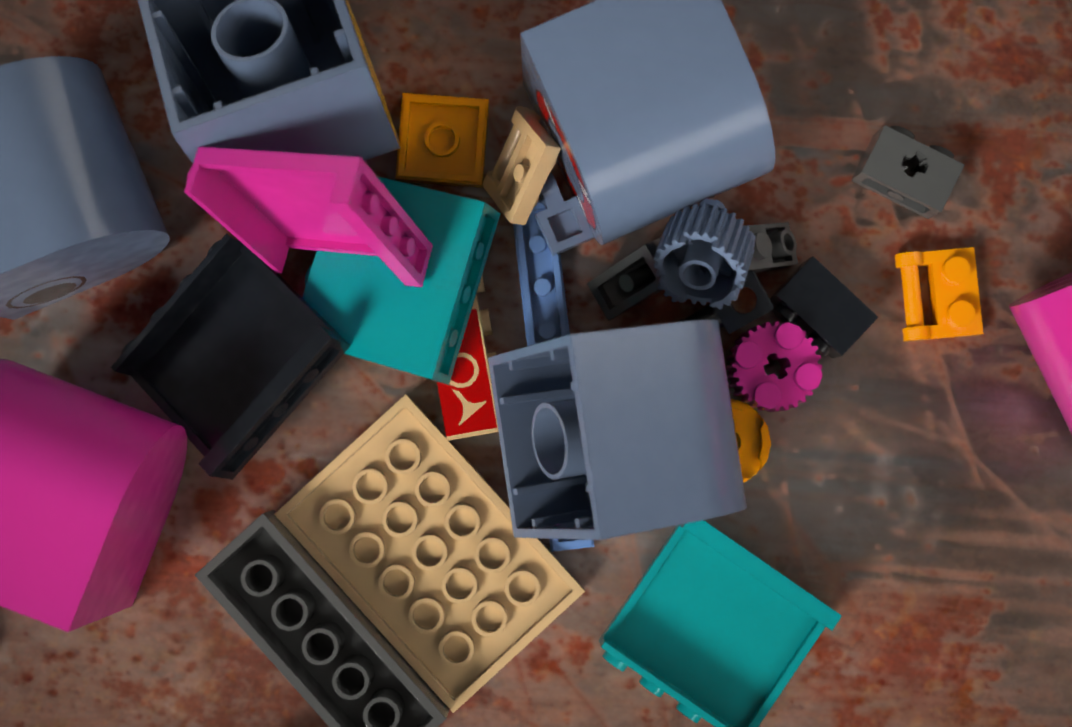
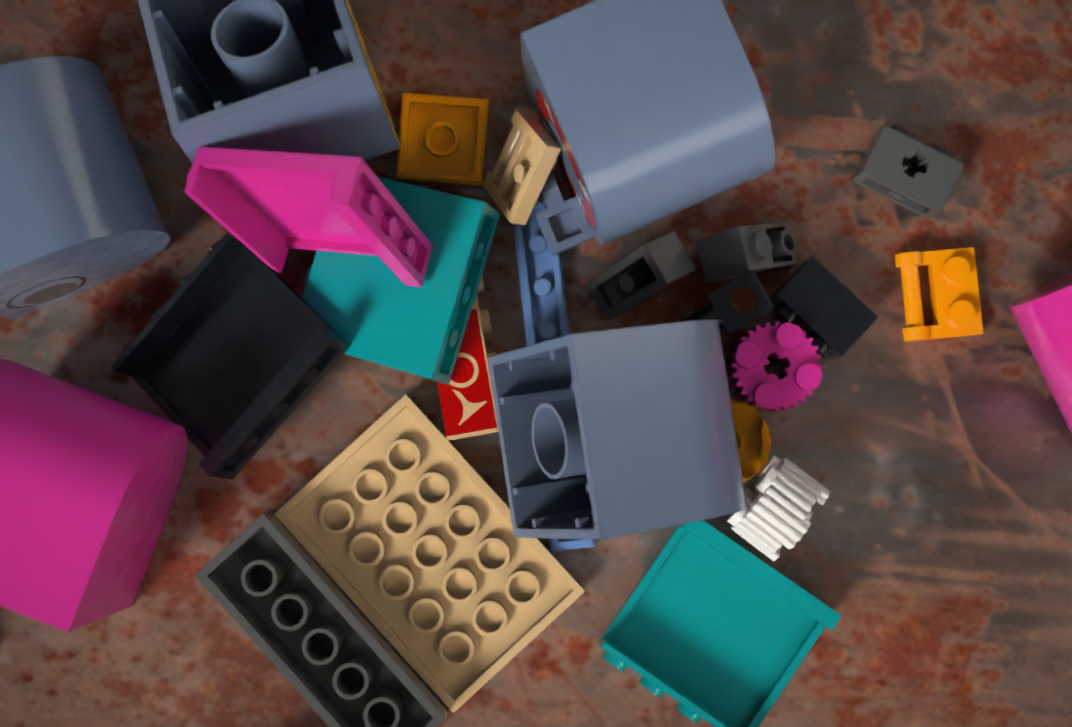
(704, 255): sand blue brick -> none
(778, 507): none -> white brick

